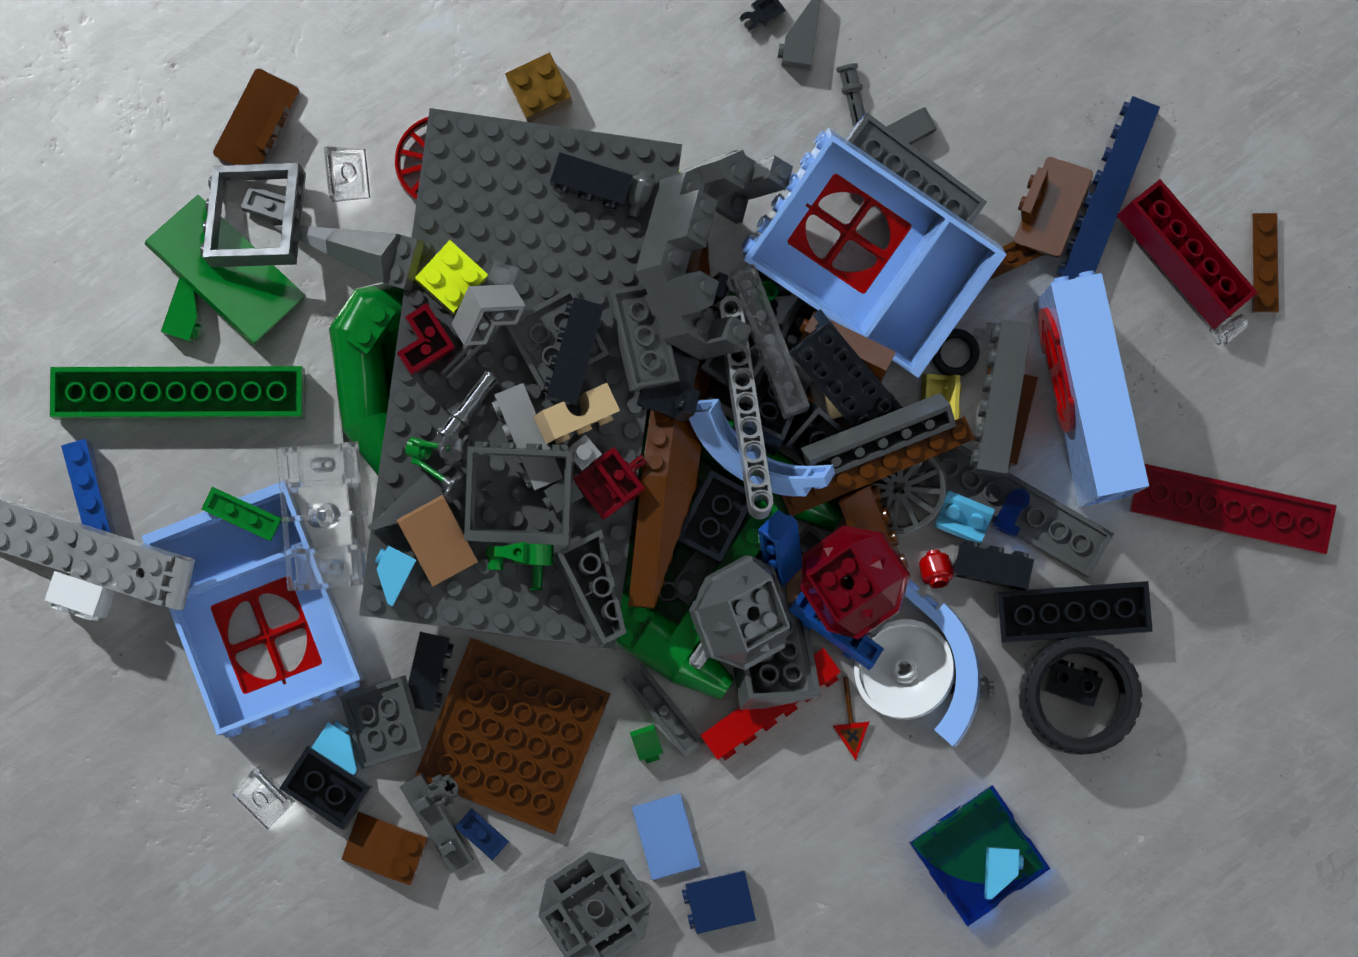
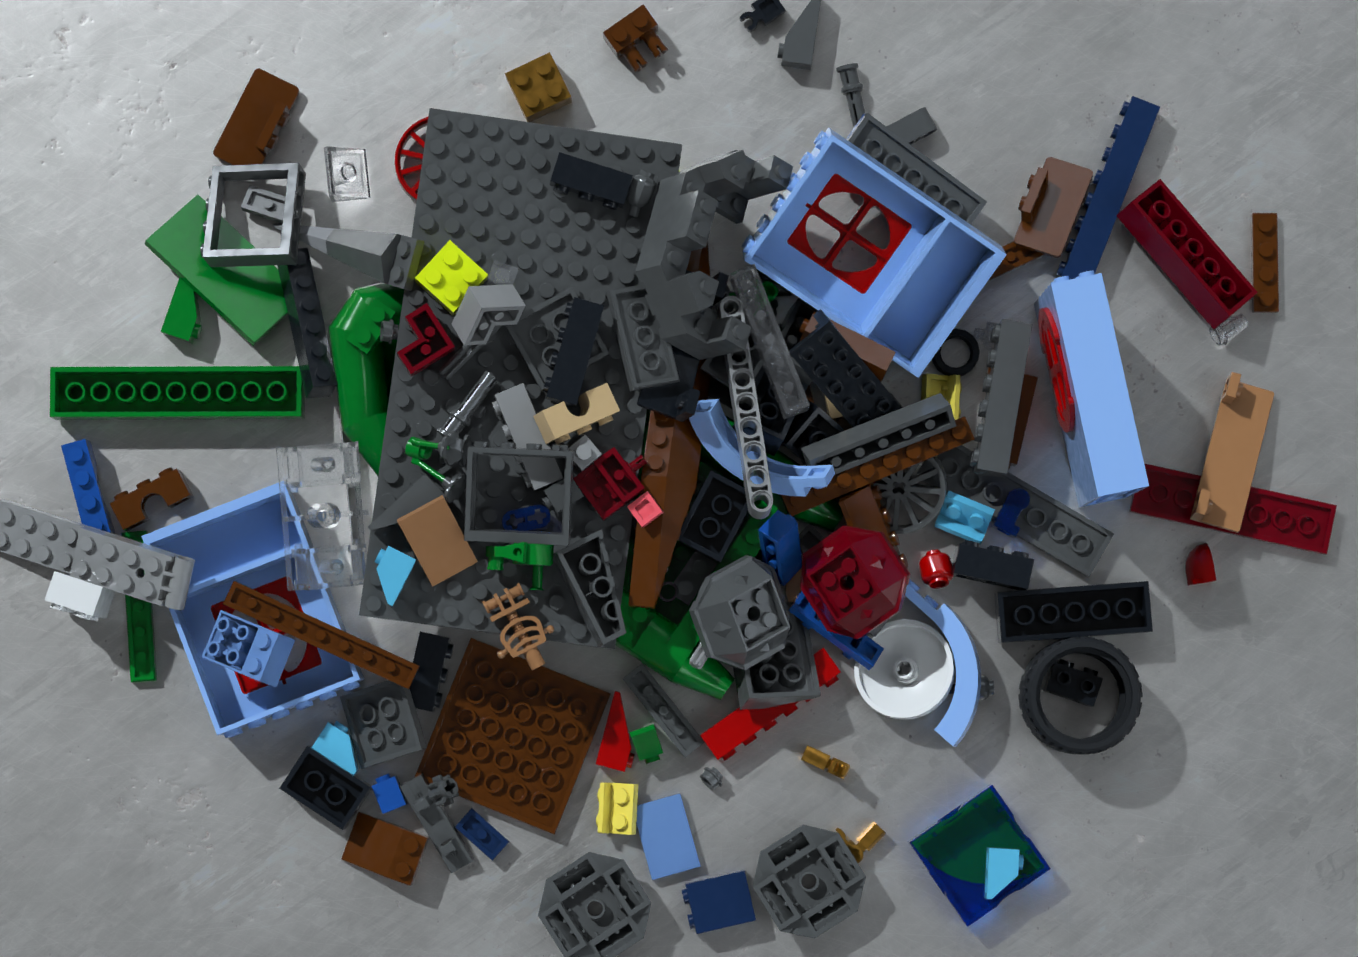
(131, 506): none -> reddish brown arch
(140, 631): none -> green tile
(241, 514): green plate -> none
(248, 648): none -> medium blue slope
(263, 797): clear slope -> none
(308, 327): none -> black brick
(321, 635): none -> reddish brown plate
(388, 331): none -> dark grey plate
(389, 793): none -> blue brick
(524, 513): none -> clear blue beam
(529, 649): none -> medium nougat torso
(616, 744): none -> red slope
(617, 808): none -> light yellow bracket
(631, 31): none -> reddish brown brick
(645, 509): none -> coral plate
(711, 778): none -> dark grey plate
(812, 909): none -> dark grey piece
(822, 761): none -> pearl gold bar
(852, 733): piece -> none
(866, 840): none -> pearl gold bar
(1200, 565): none -> red brick
(1232, 454): none -> medium nougat bracket

